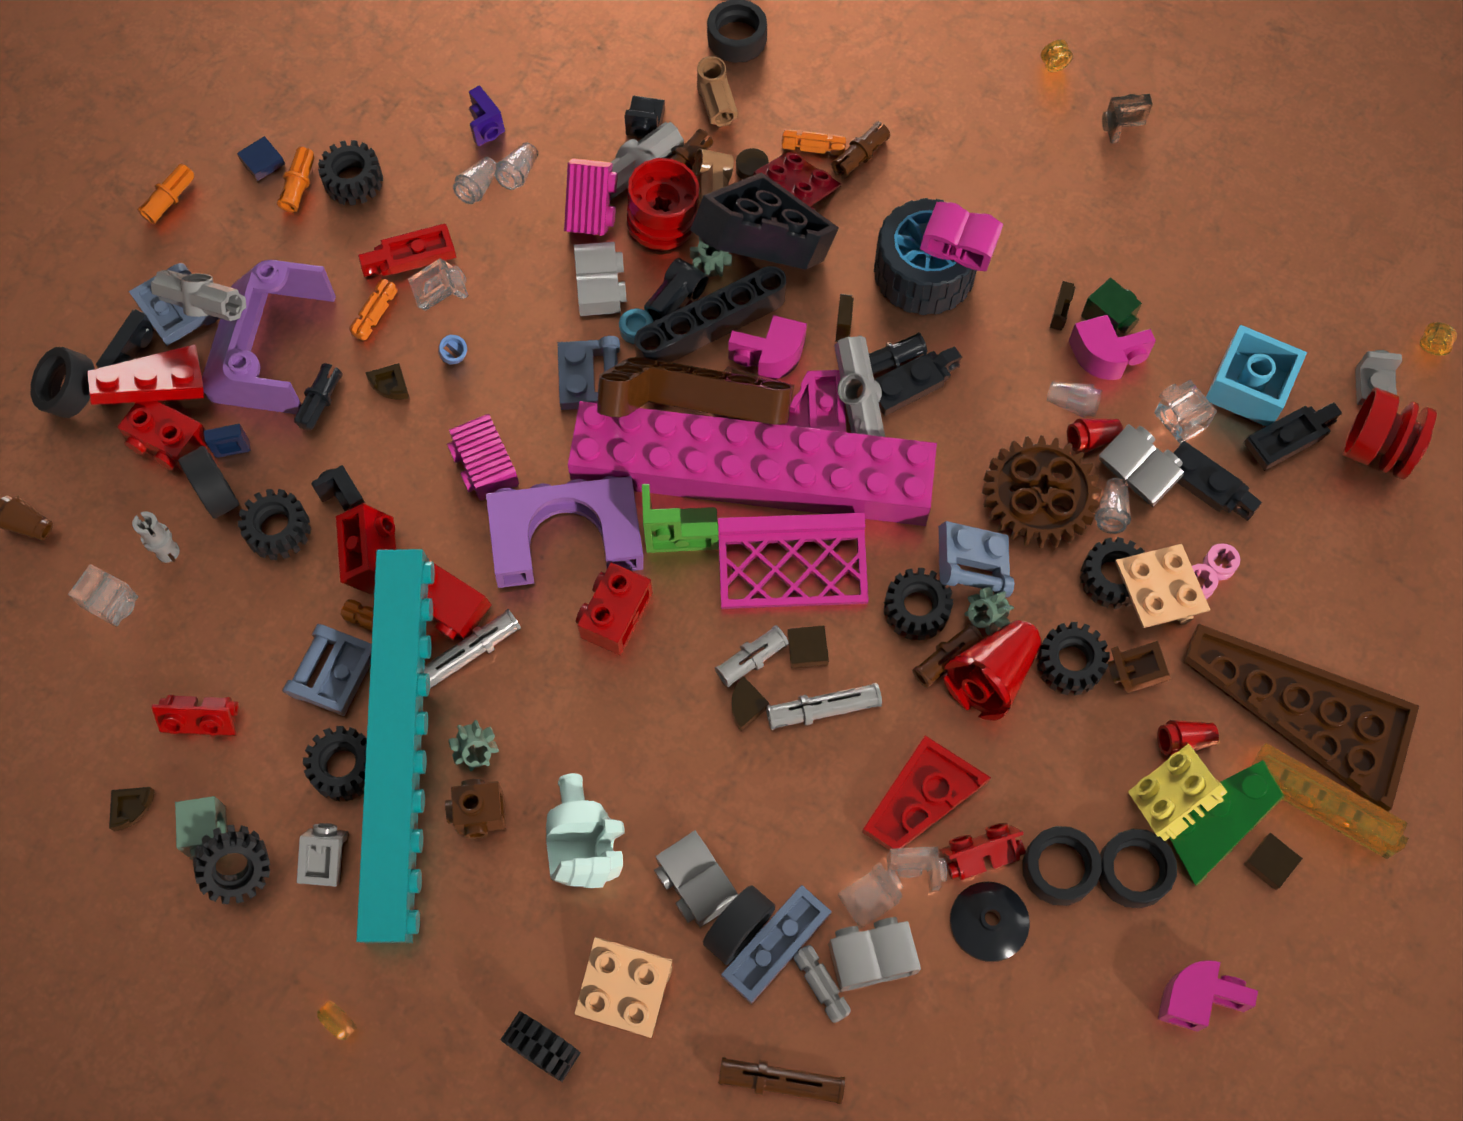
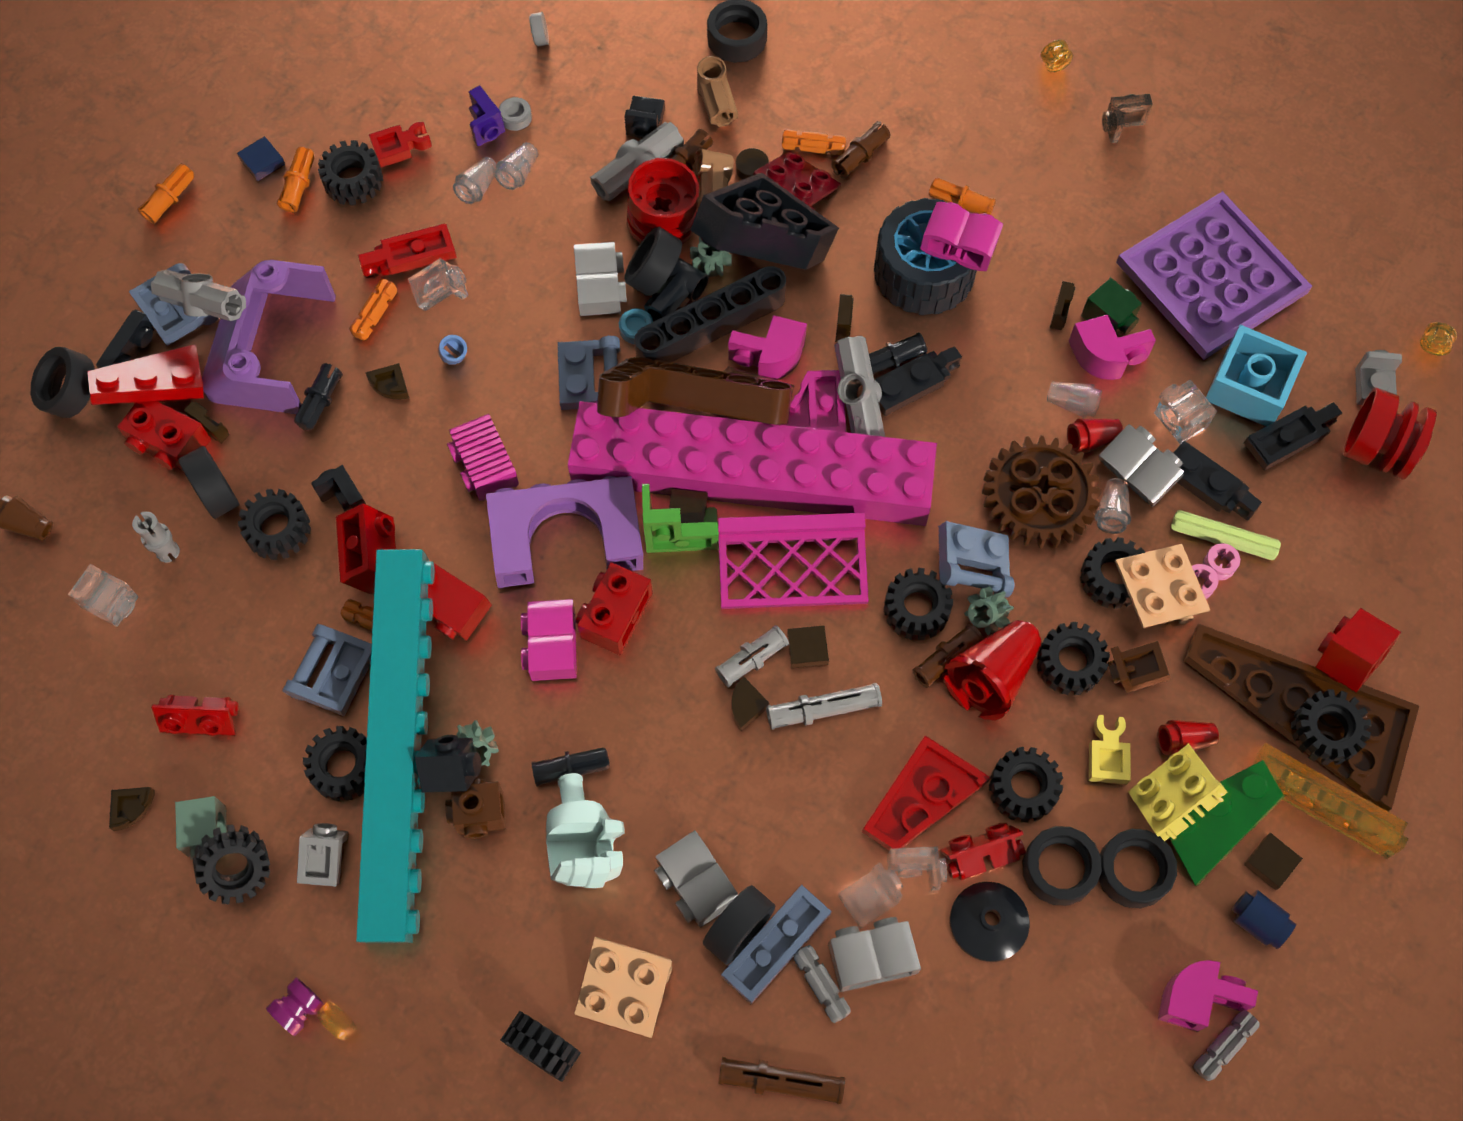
(214, 430): none -> dark brown tile
(227, 440): dark blue tile -> none
(292, 1009): none -> magenta wheel
(395, 145): none -> red plate
(447, 764): none -> black brick
(471, 647): light grey pin -> none
(515, 113): none -> light grey tile
(539, 29): none -> light grey tile
(550, 640): none -> dark pink brick
(579, 763): none -> black axle
(589, 197): dark pink brick -> none
(653, 261): none -> black tyre
(691, 504): none -> dark brown tile
(962, 196): none -> orange axle
(1039, 766): none -> black tyre
(1108, 757): none -> light yellow plate
(1213, 274): none -> medium lavender plate
(1223, 533): none -> yellowish green axle
(1226, 1045): none -> light grey axle
(1263, 919): none -> dark blue brick
(1345, 712): none -> black tyre
(1356, 649): none -> red brick

